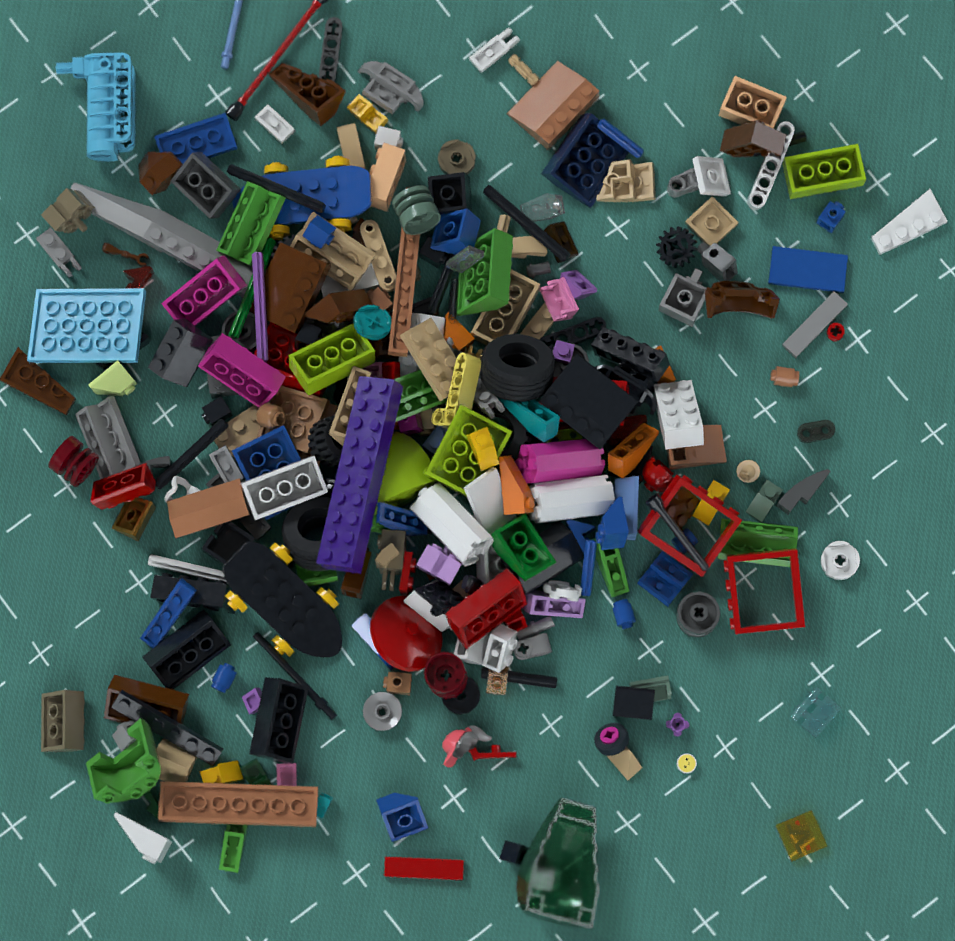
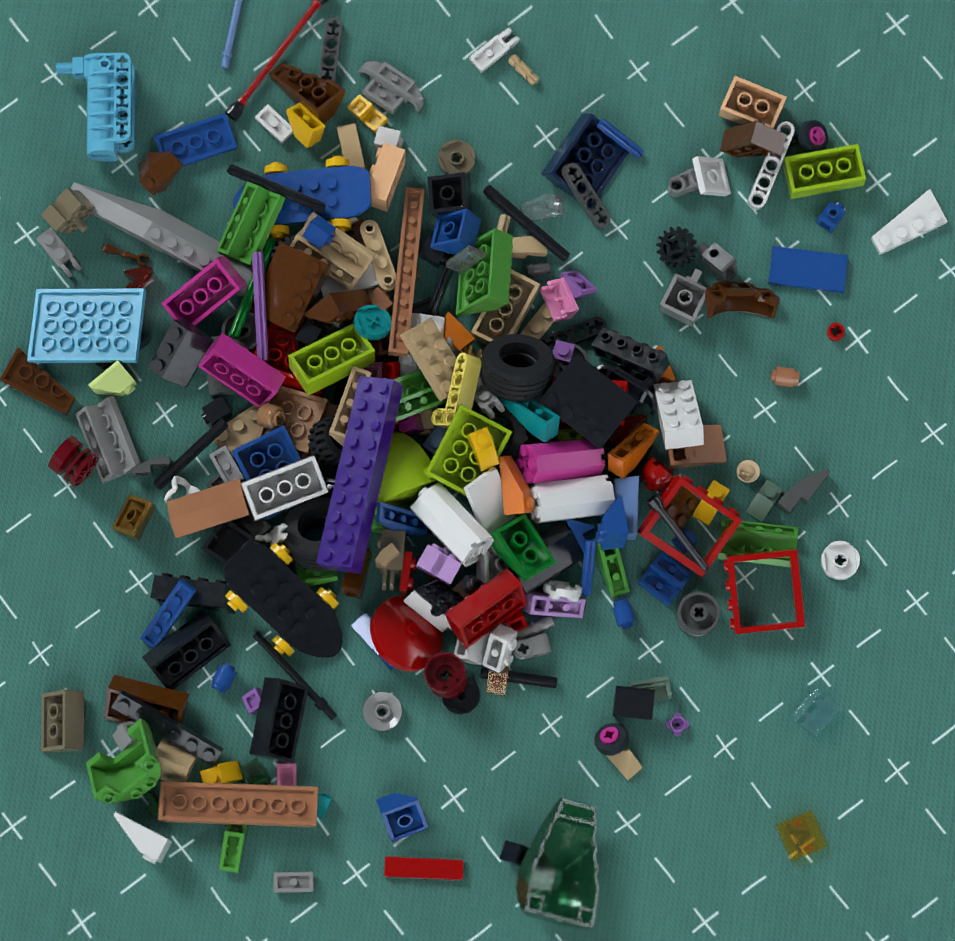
(123, 487): red slope -> none
(185, 568): white axle -> none
(205, 185): dark grey brick -> none
(275, 536): none -> white piece
(293, 882): none -> light grey plate
(305, 125): none -> yellow slope
(398, 683): medium nougat brick -> none
(416, 210): sand green wheel -> none
(455, 301): black piece -> none
(460, 742): hair -> none
(495, 753): red piece -> none
(554, 104): nougat slope -> none
(560, 233): dark brown slope -> none
(587, 194): none -> dark grey beam
(628, 182): tan slope -> none
(686, 763): light yellow tile -> none
(711, 222): tan plate -> none
(812, 136): none -> black wheel
(814, 324): light grey tile -> none
(815, 431): clear smoke plate -> none

